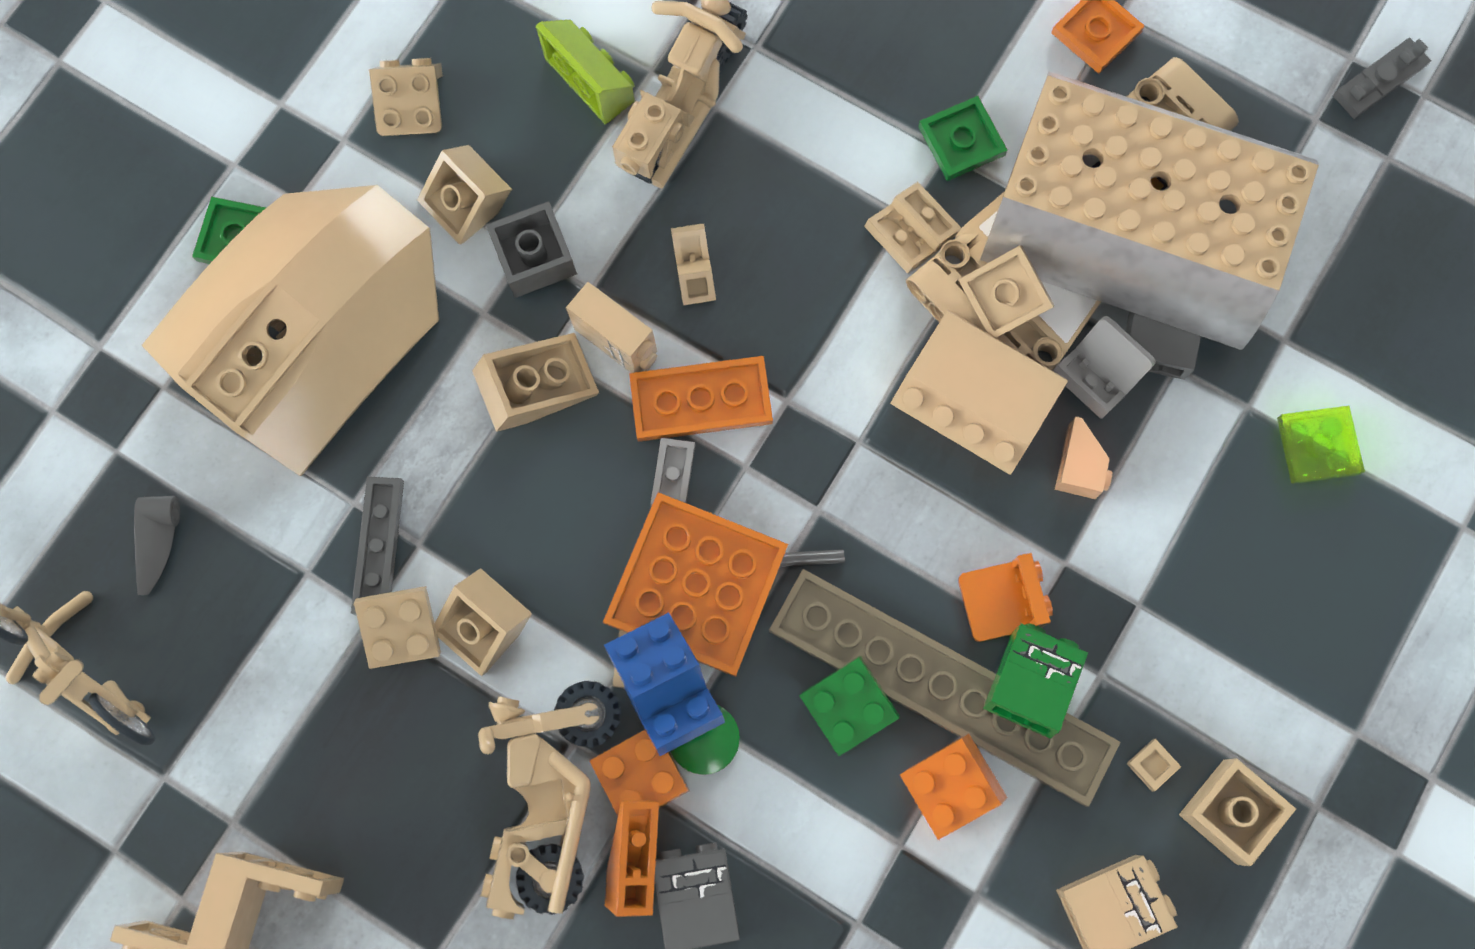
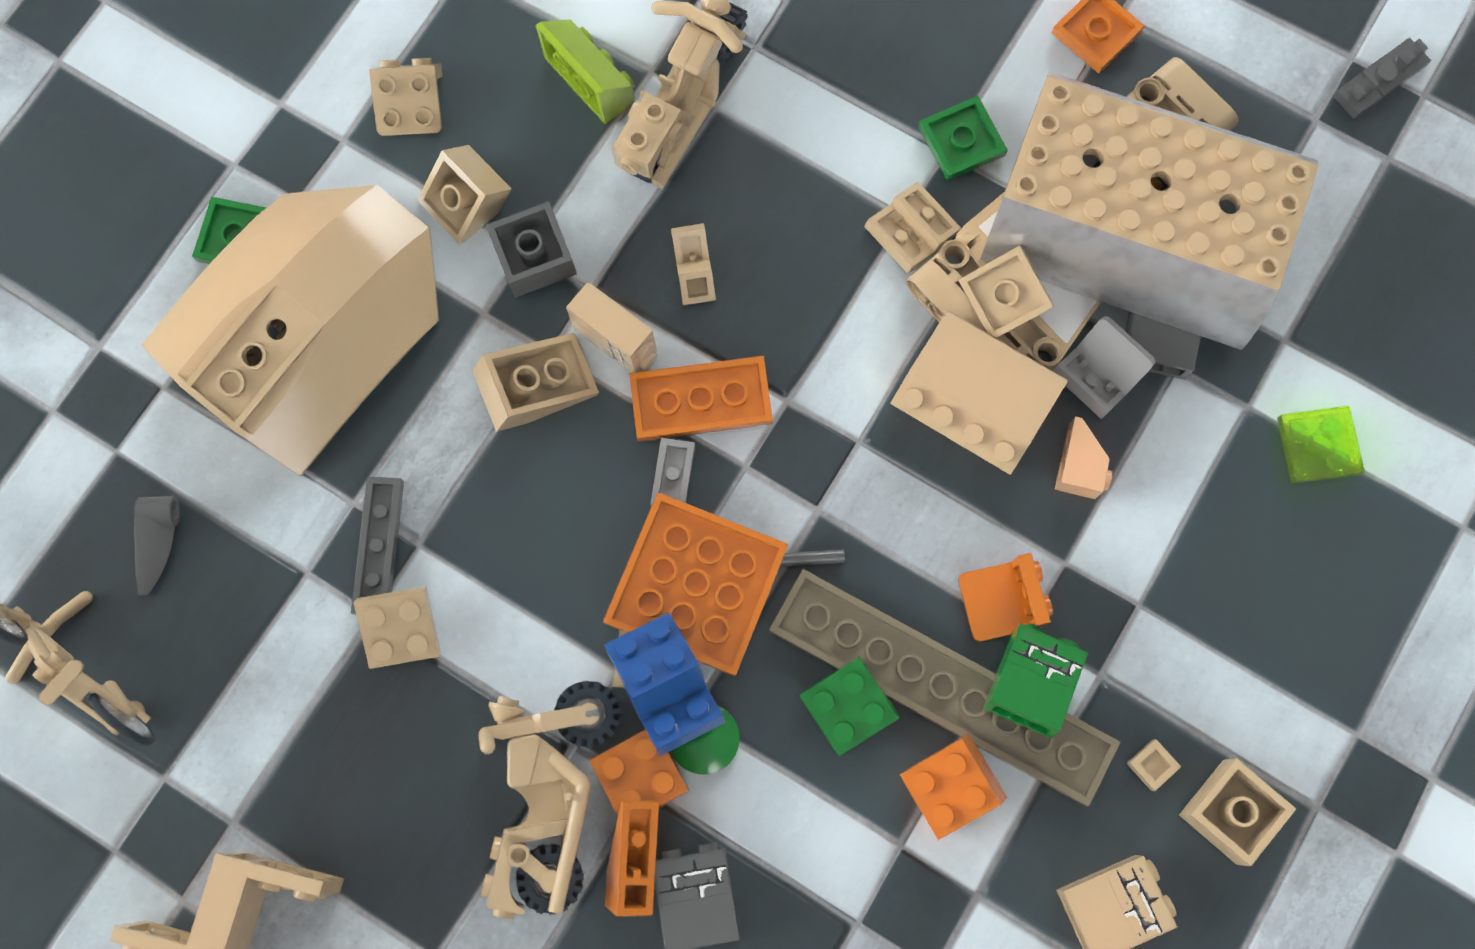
(480, 621): tan slope -> none

